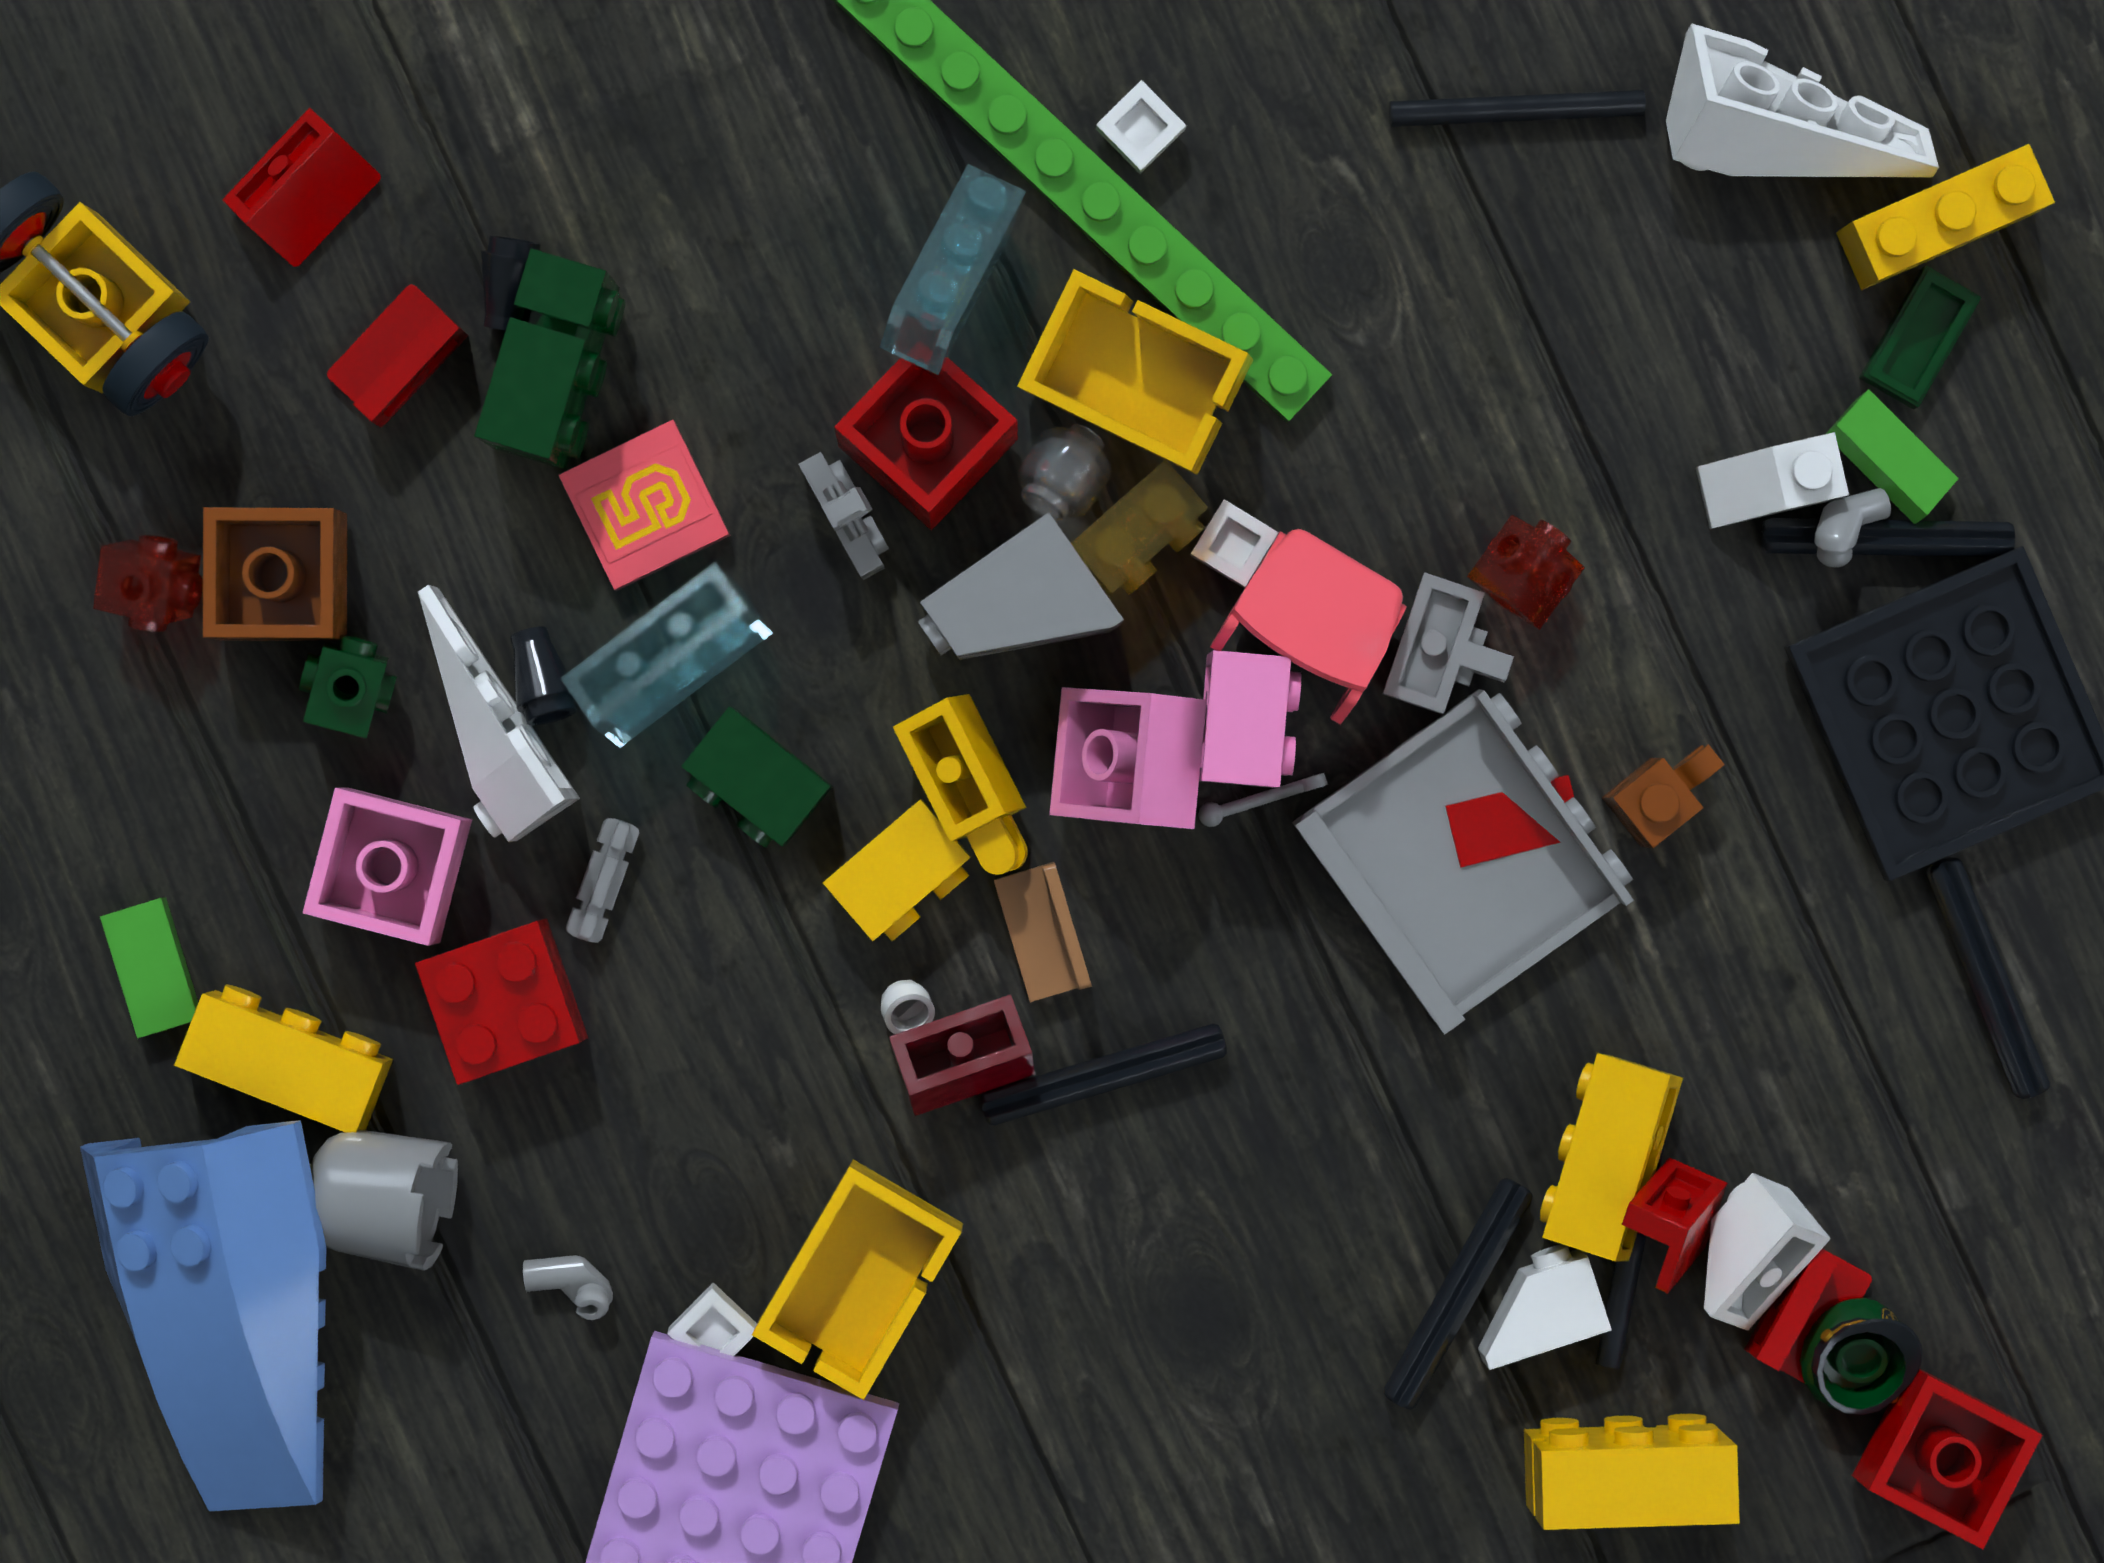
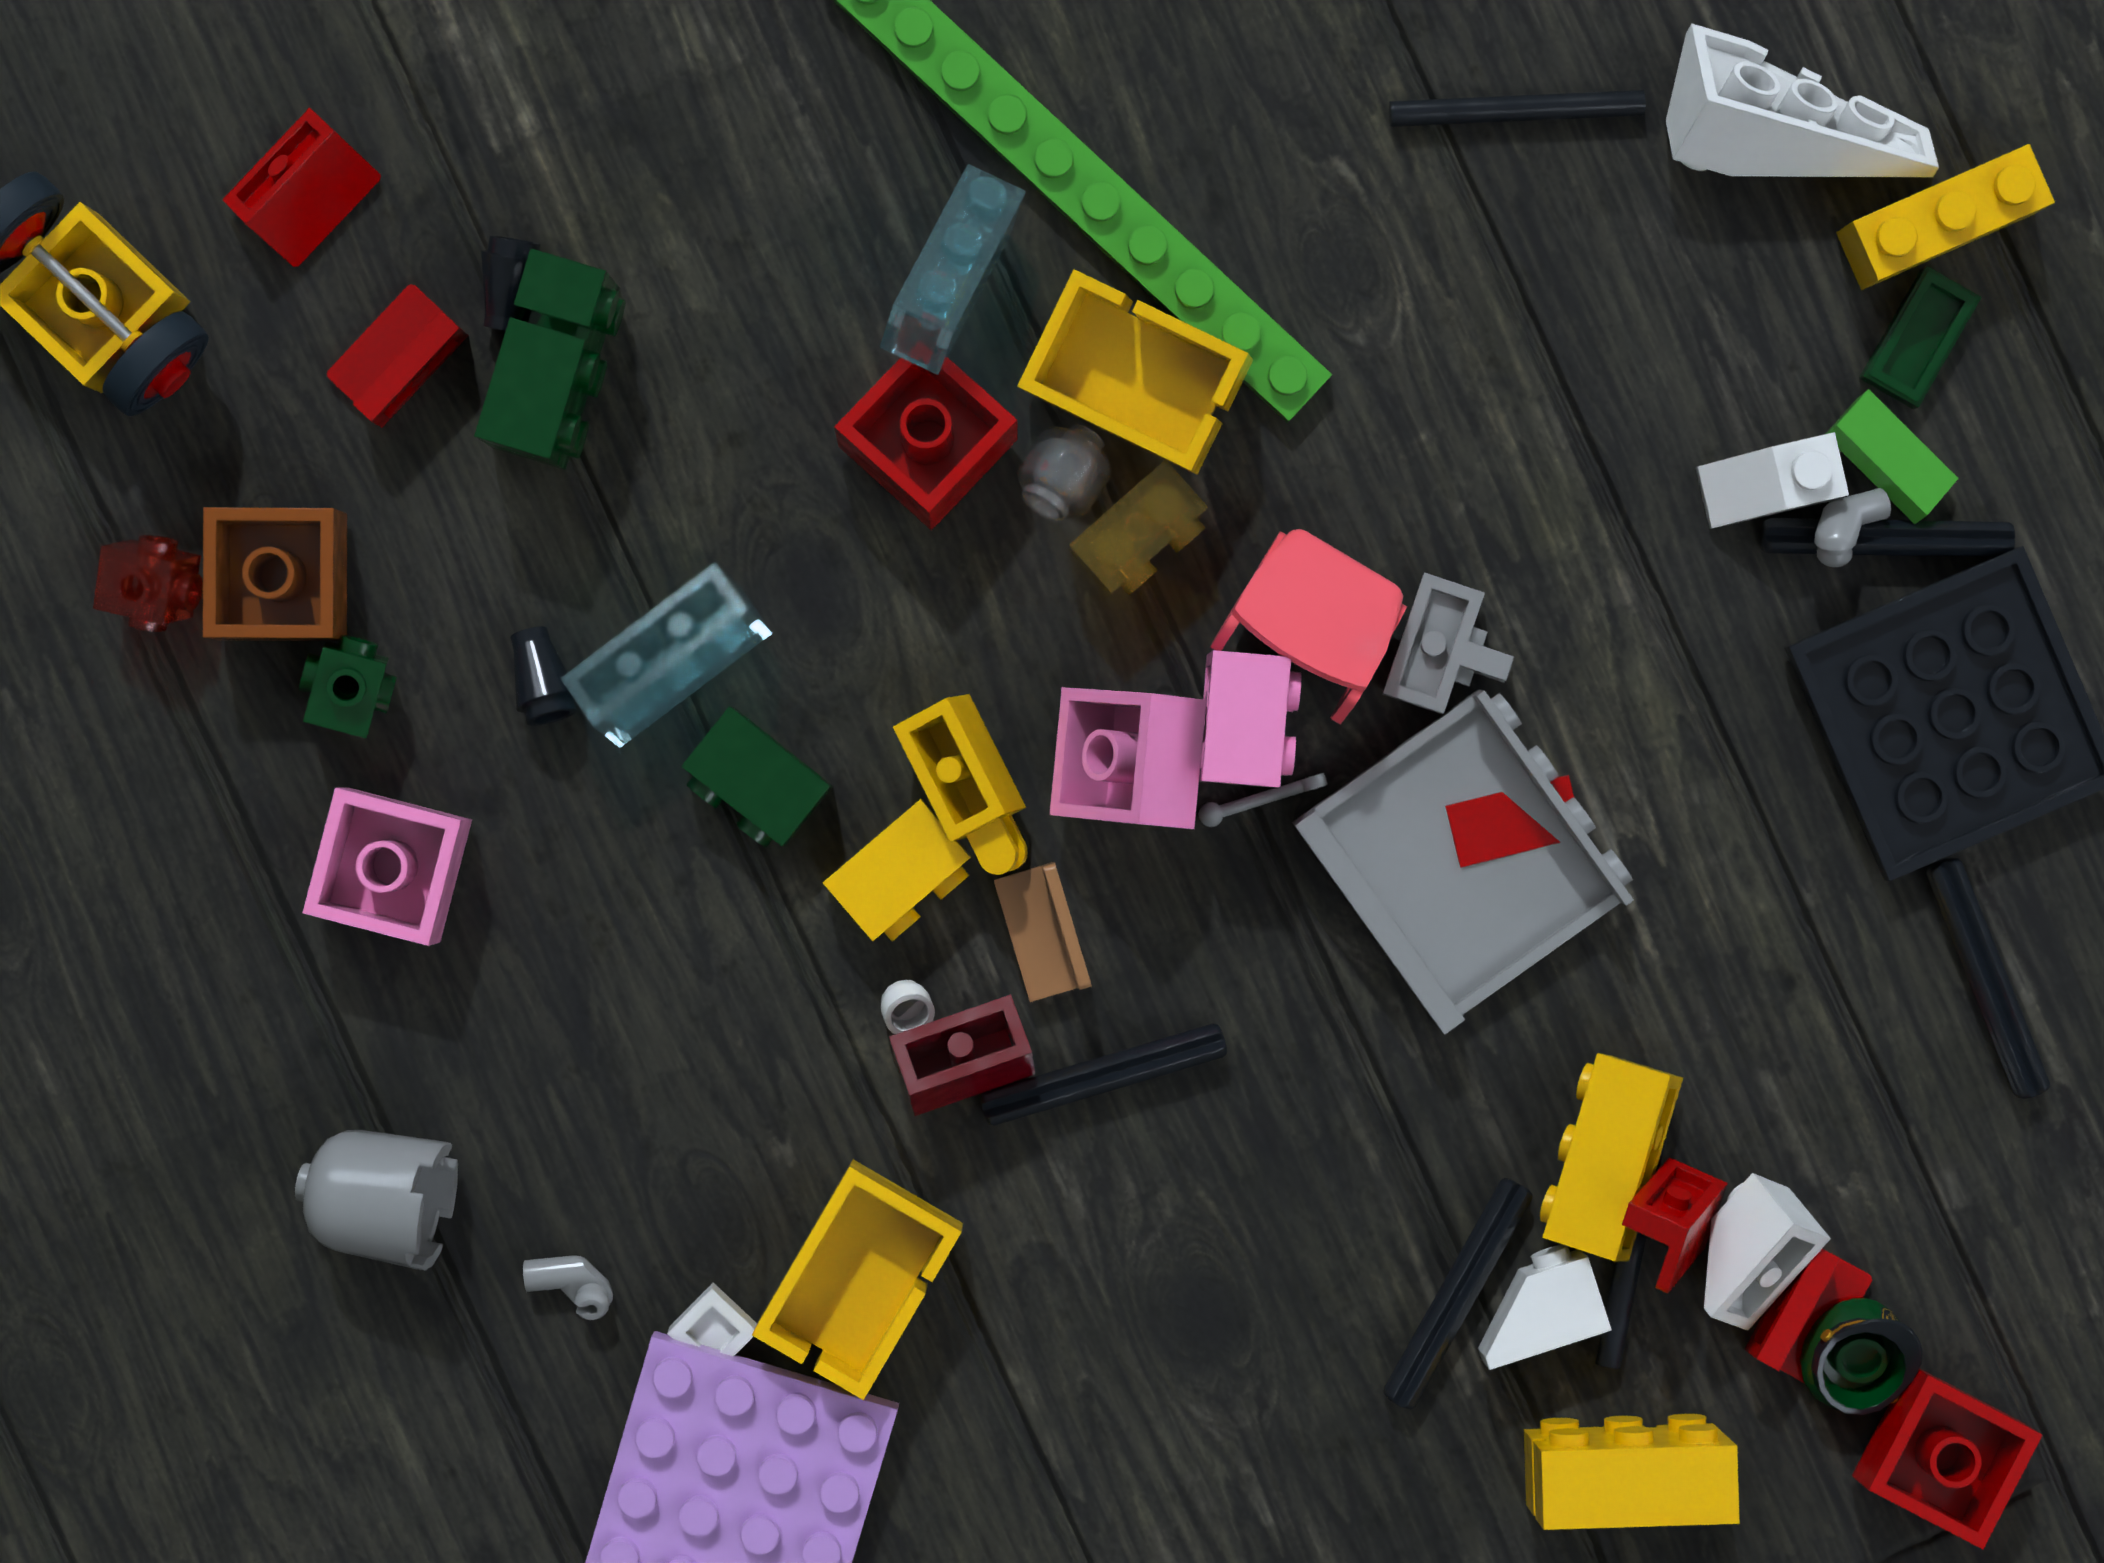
(151, 966): bright green tile -> none
(221, 1289): medium blue wedge -> none
(284, 1059): yellow brick -> none
(501, 1001): red brick -> none
(502, 753): white wedge -> none
(602, 880): light grey axle -> none
(644, 505): coral tile -> none
(844, 508): light grey hinge -> none
(1019, 598): light grey slope -> none
(1140, 127): white plate -> none
(1234, 543): white plate -> none
(1527, 570): clear red brick -> none
(1659, 798): dark orange brick -> none

